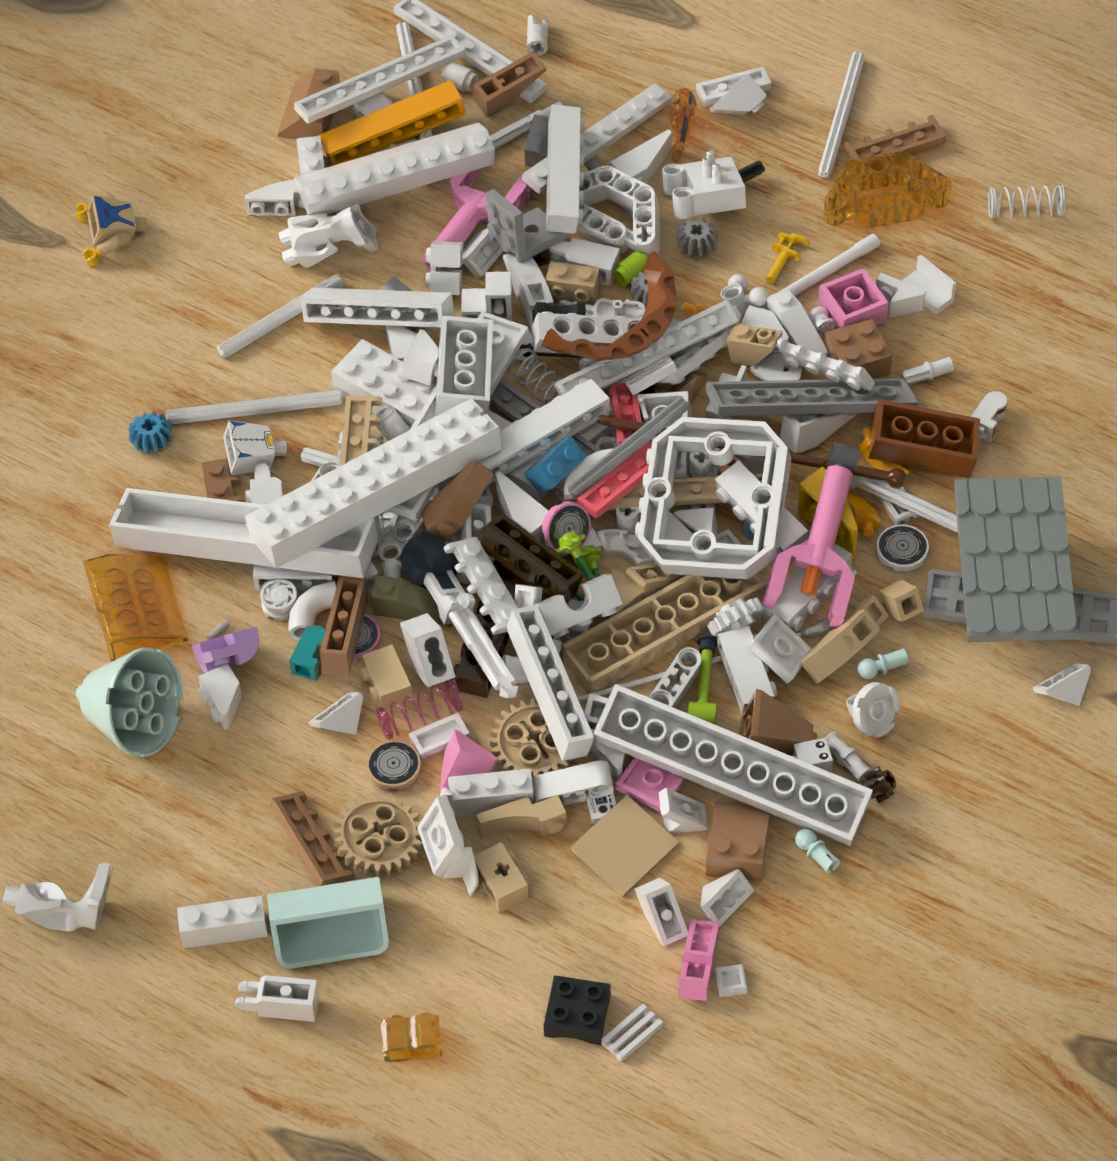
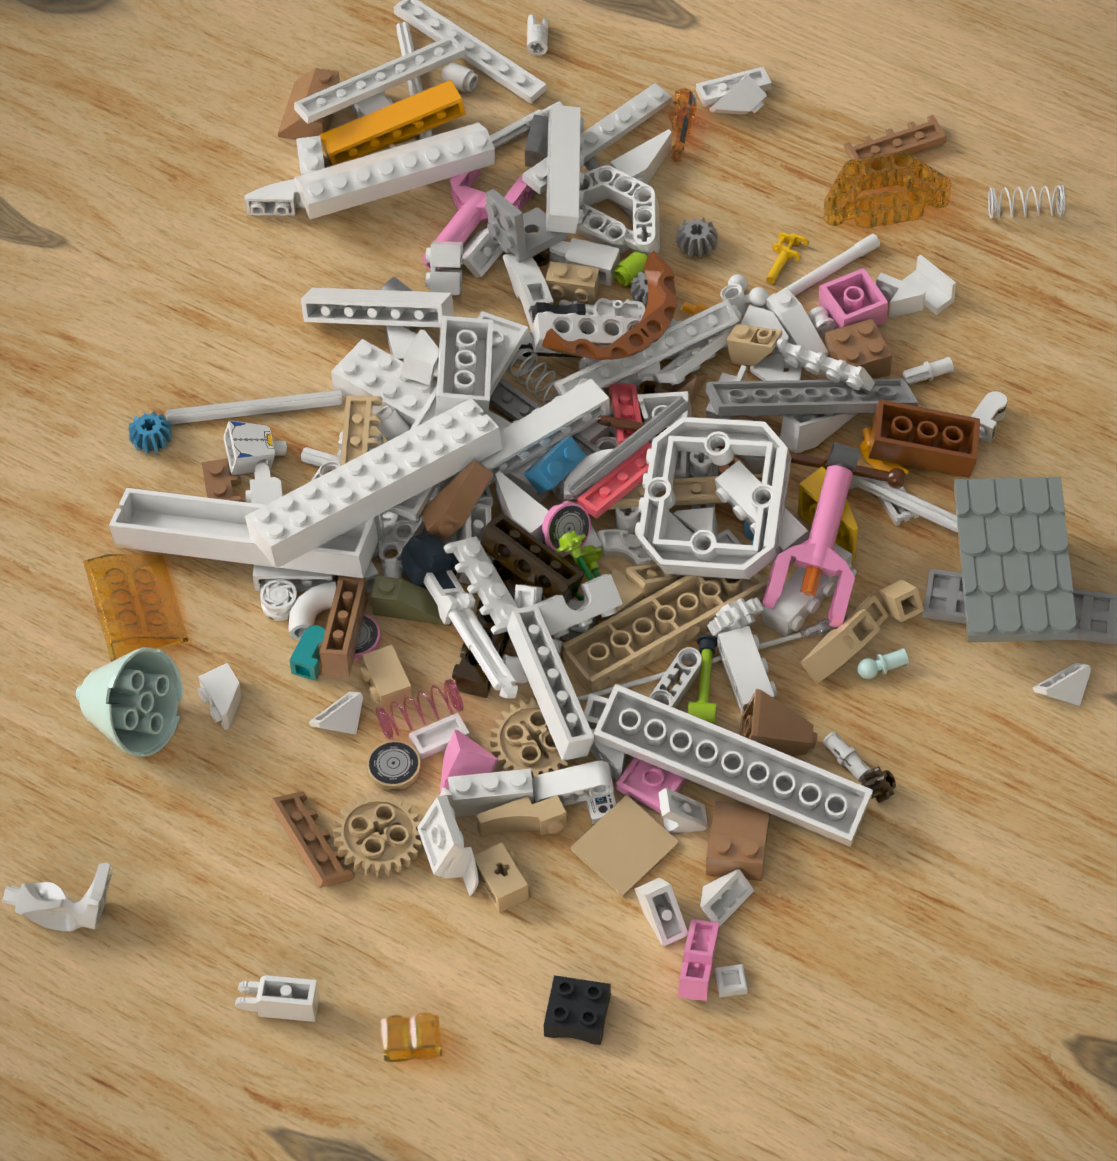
(110, 225): tan torso -> none
(215, 632): white leg -> none
(222, 922): white brick -> none
(230, 649): lavender brick -> none
(271, 321): white axle -> none
(310, 242): white hips -> none
(328, 923): light aqua windscreen -> none
(427, 650): white piece -> none
(493, 299): white brick -> none
(507, 84): medium nougat slope -> none
(648, 1017): white tile -> none
(650, 375): white tile -> none
(708, 185): white piece -> none
(780, 648): white tile -> none
(807, 840): light aqua pin -> none
(815, 753): white brick -> none
(841, 115): white axle -> none
(865, 515): light orange bar -> none
(874, 709): white tile -> none
(902, 548): tile -> none

